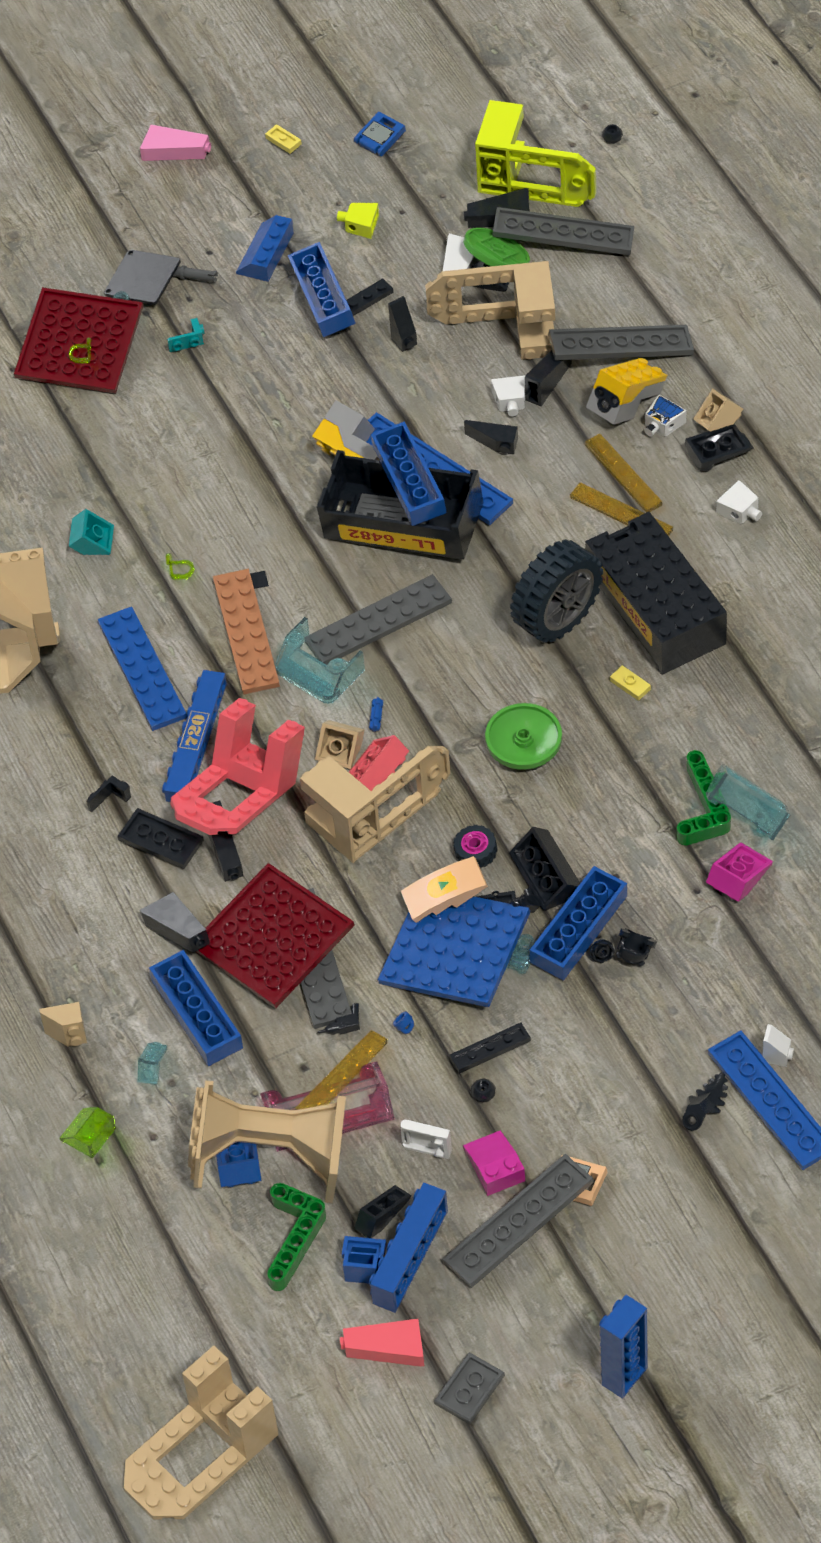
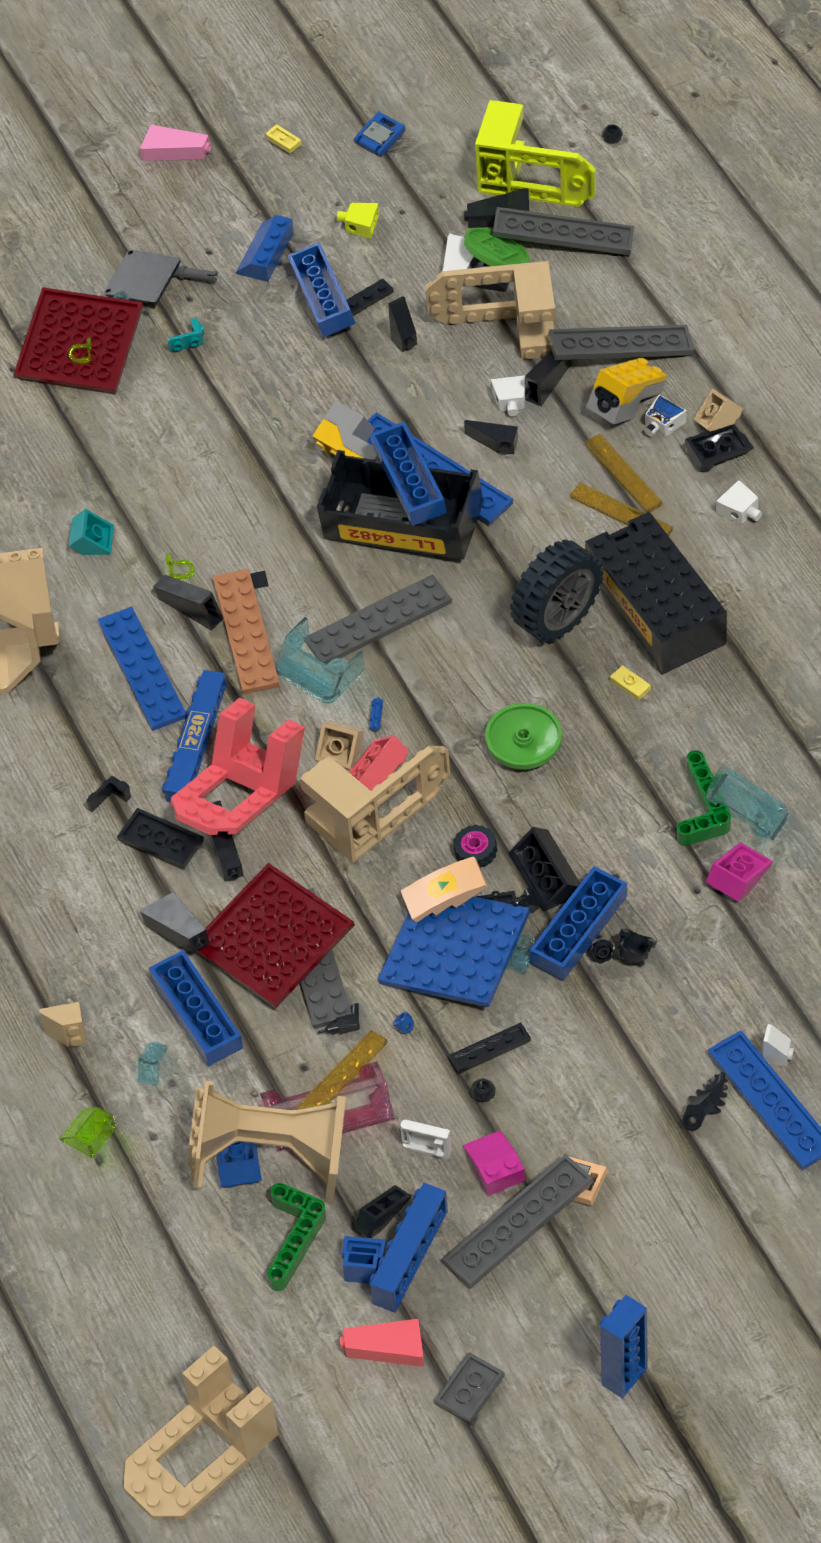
(189, 600): none -> black slope

